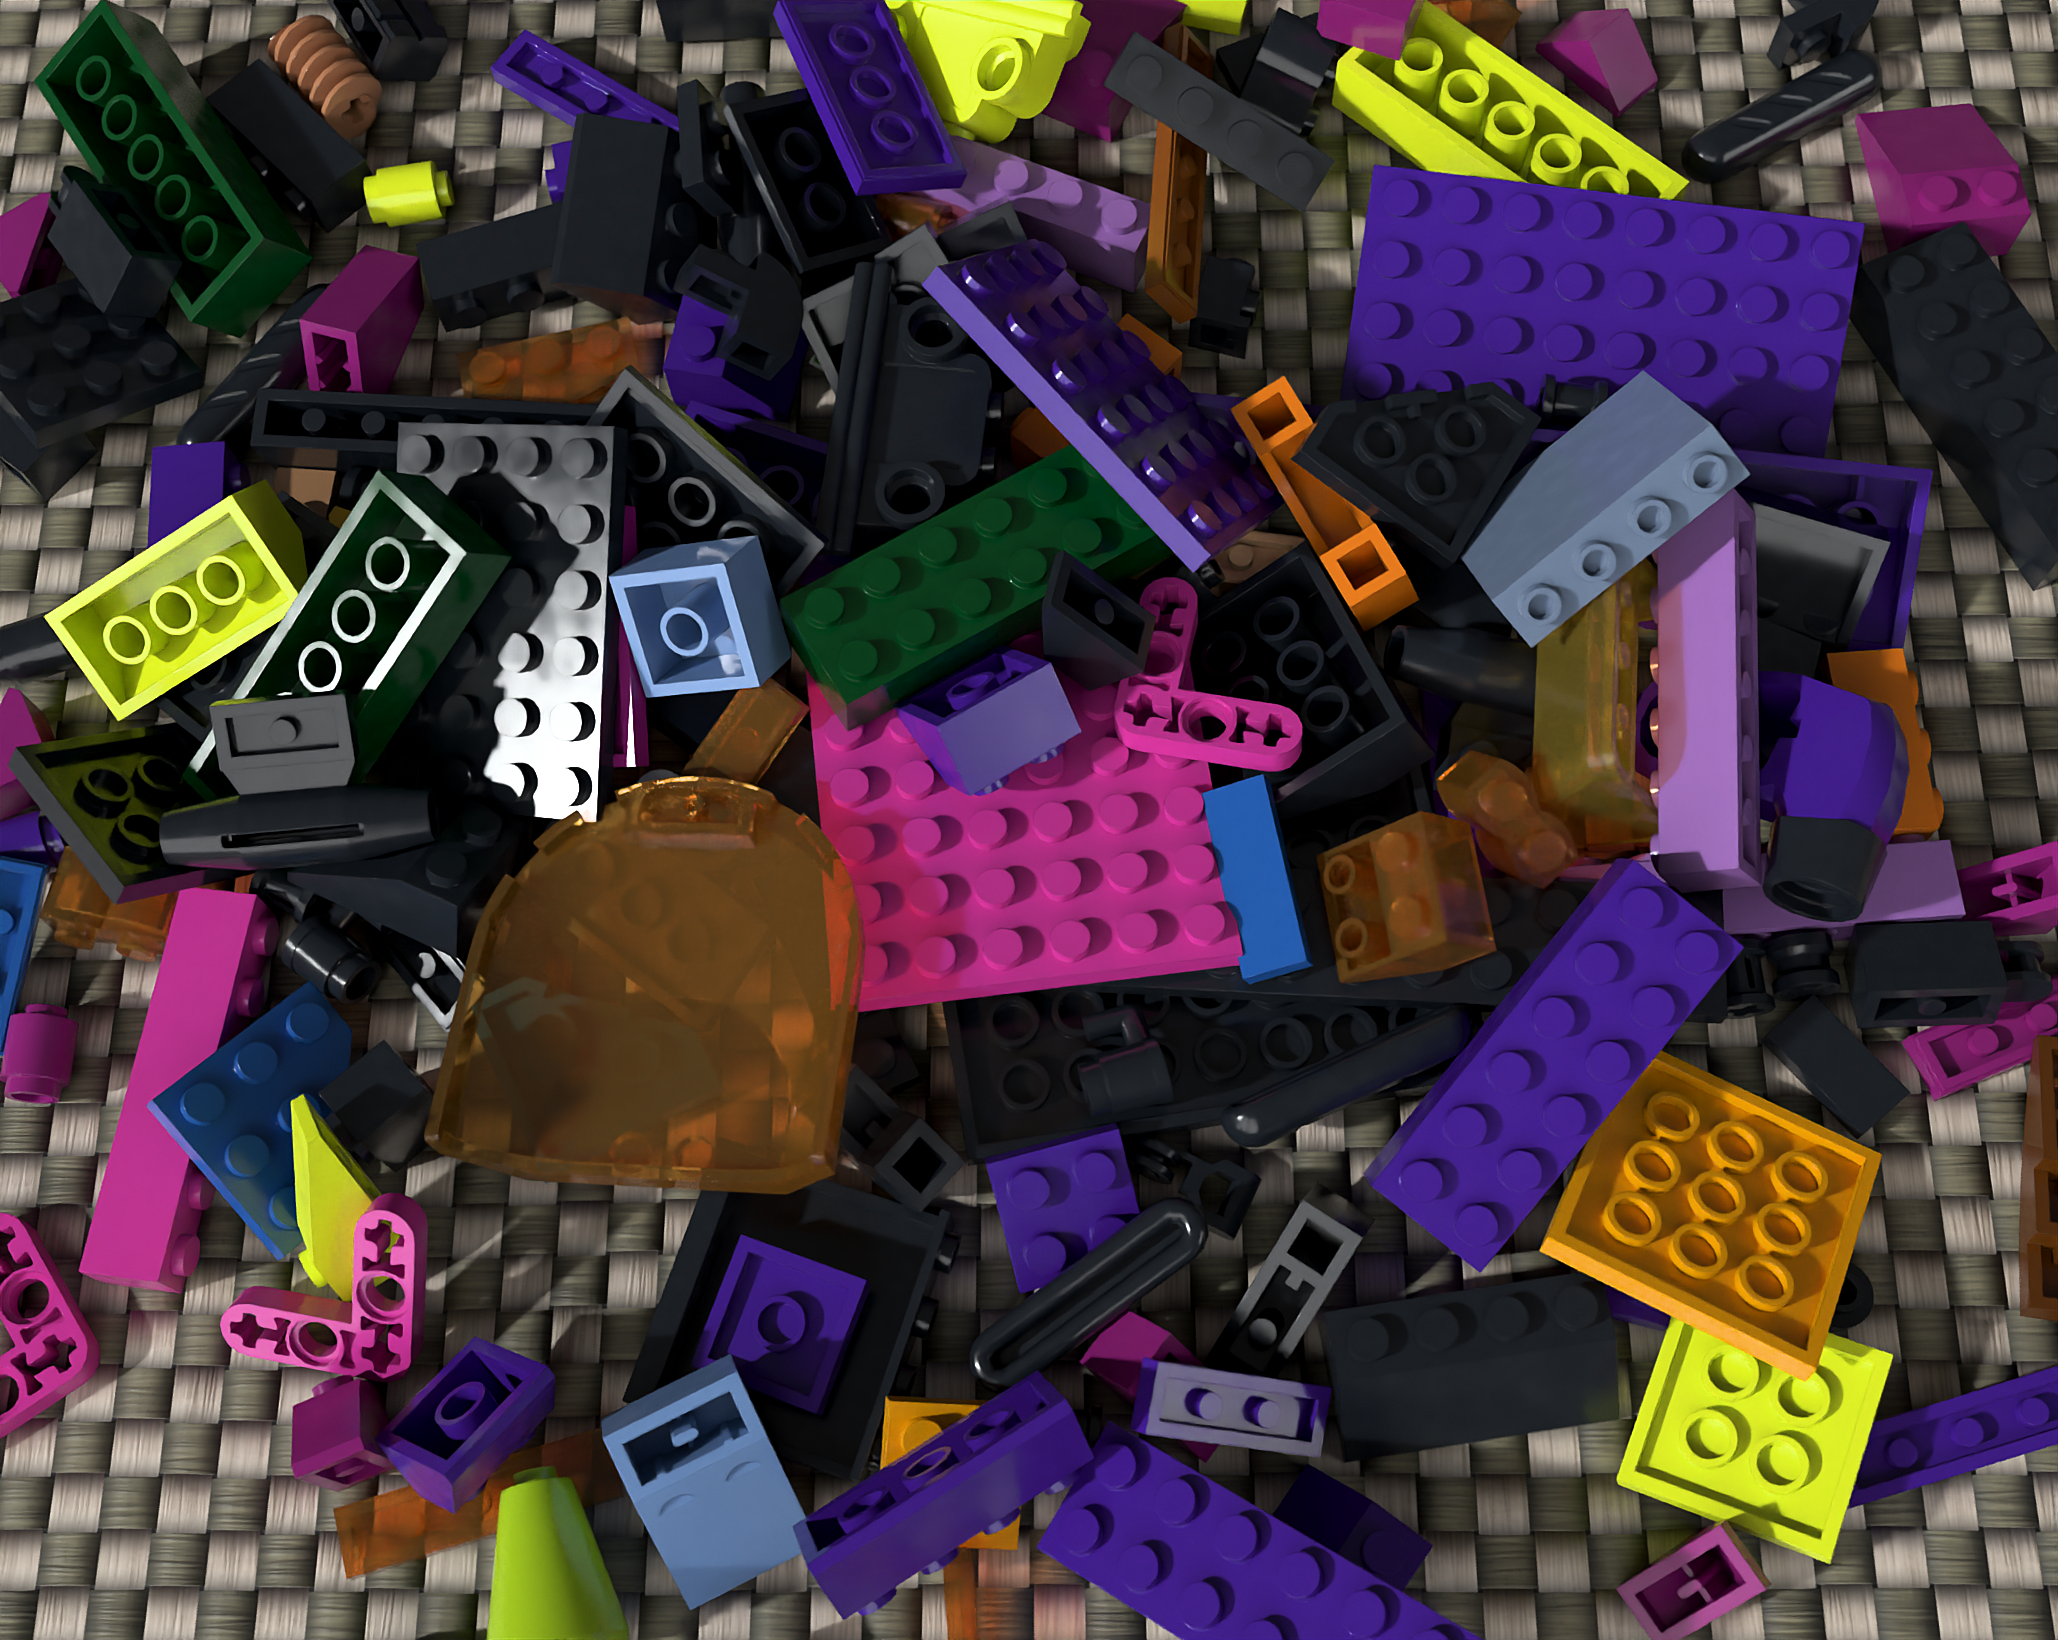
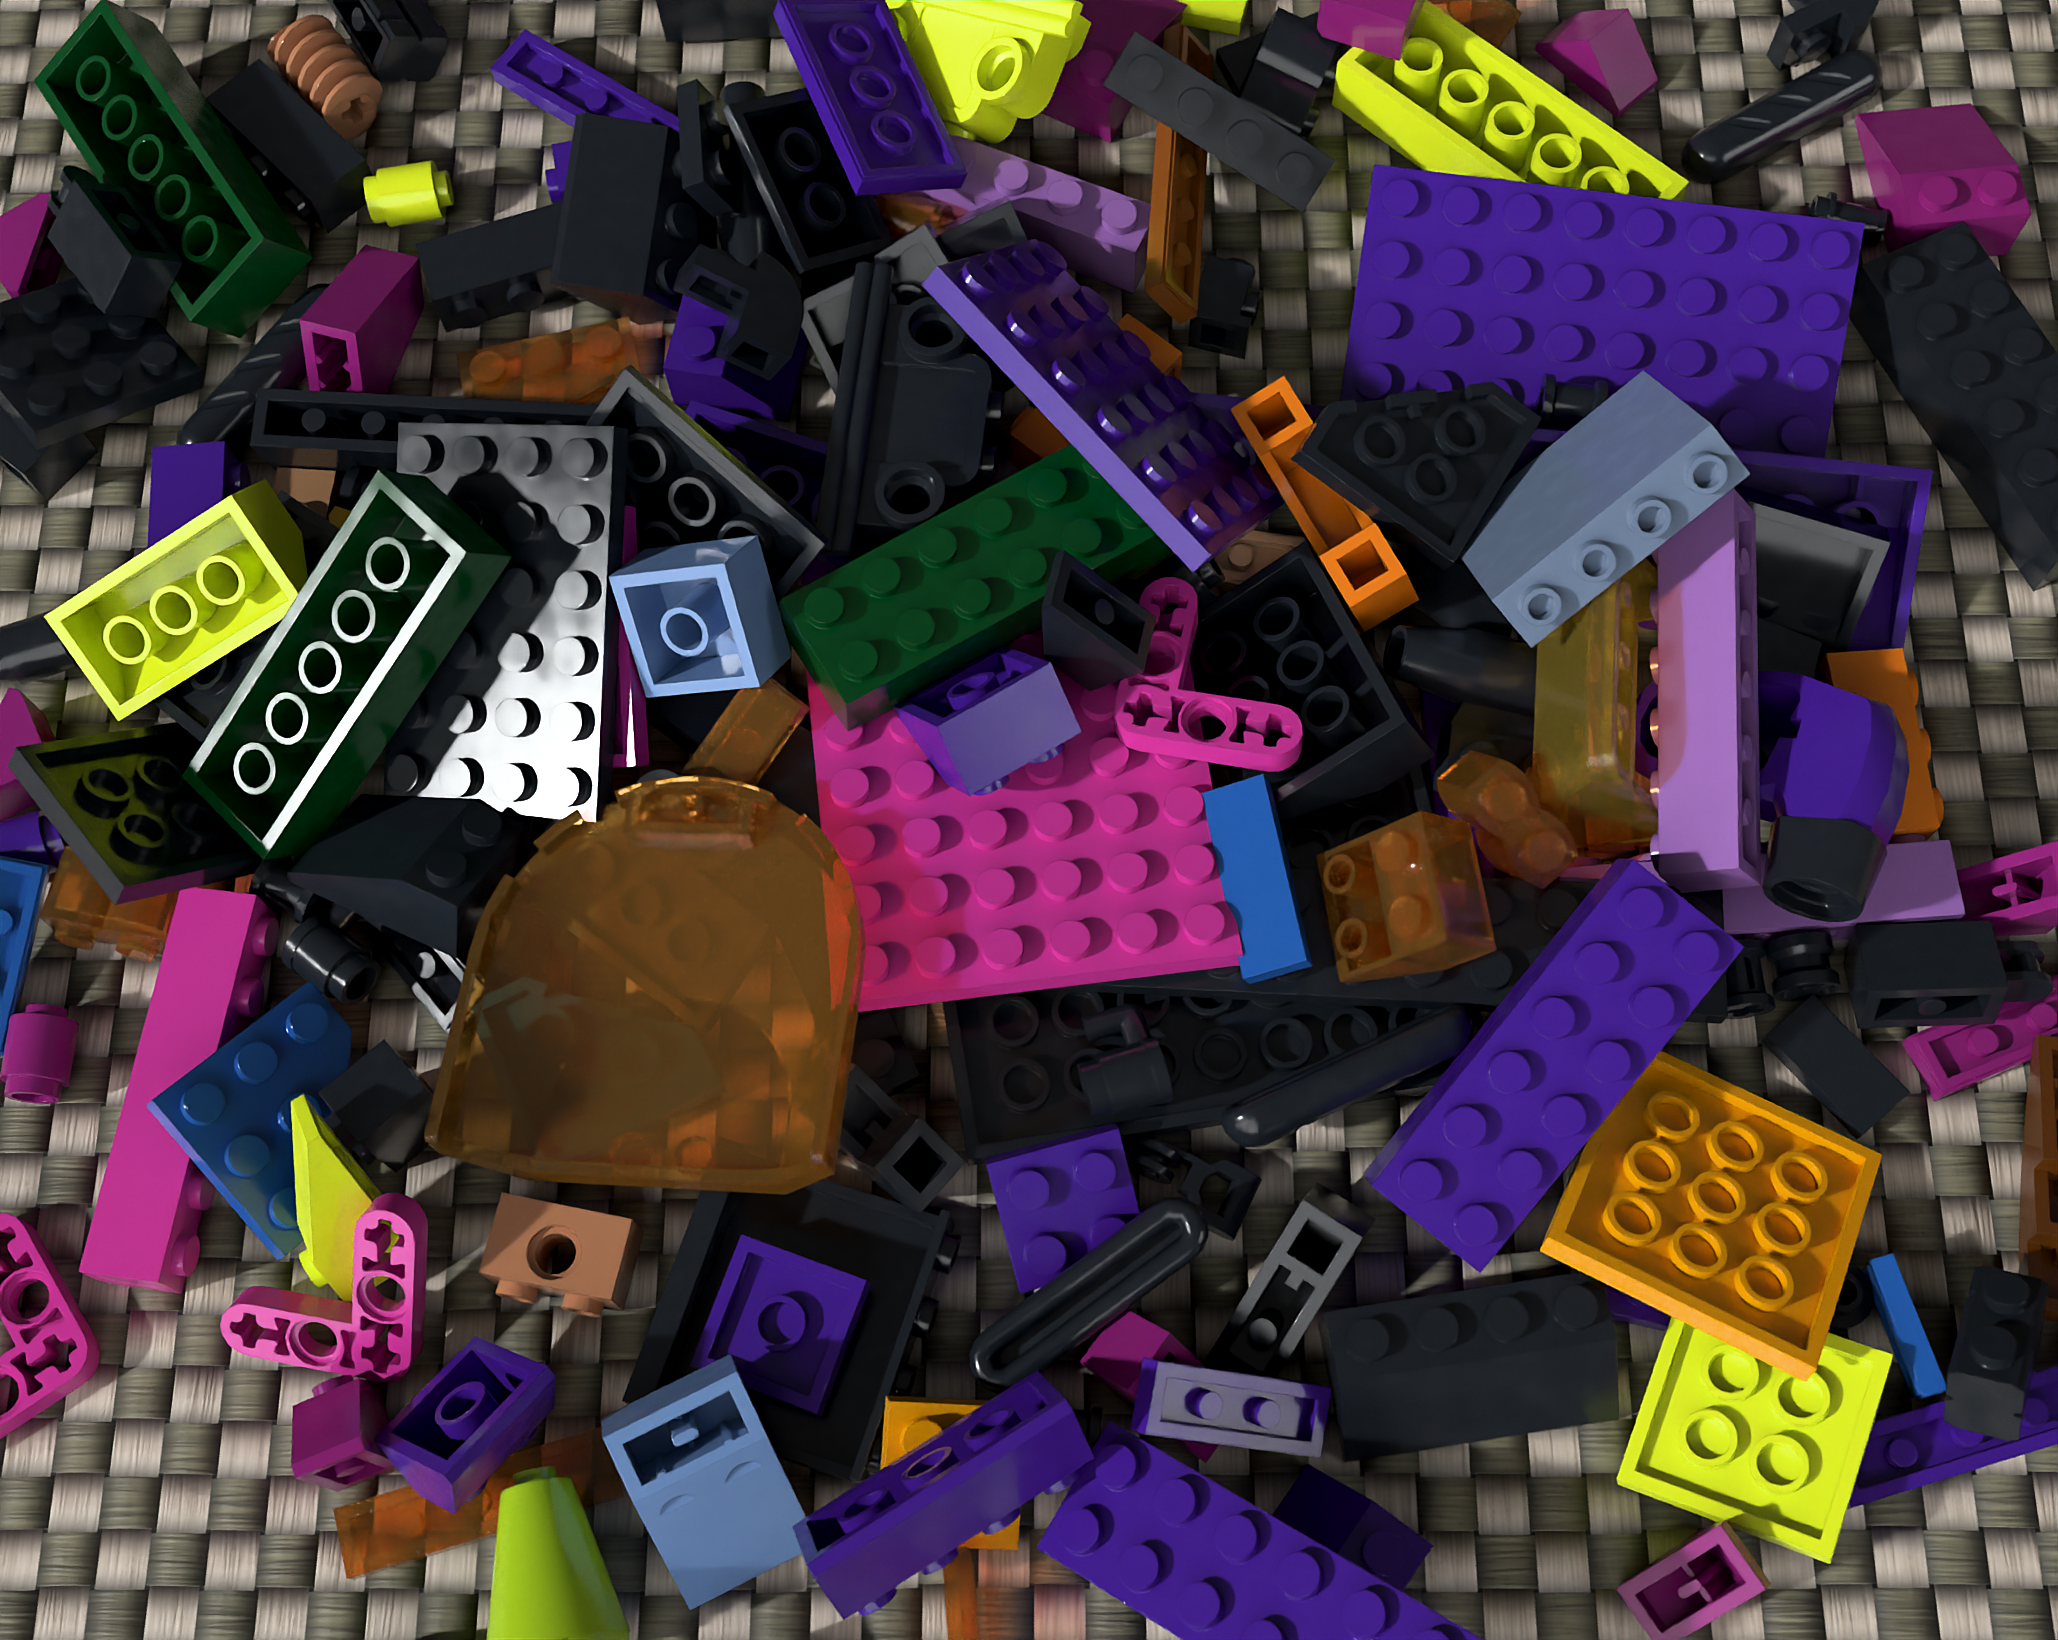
(294, 792): black plate -> none
(531, 1228): none -> nougat brick
(1831, 208): none -> black pin
(1904, 1329): none -> blue tile
(1995, 1353): none -> black brick

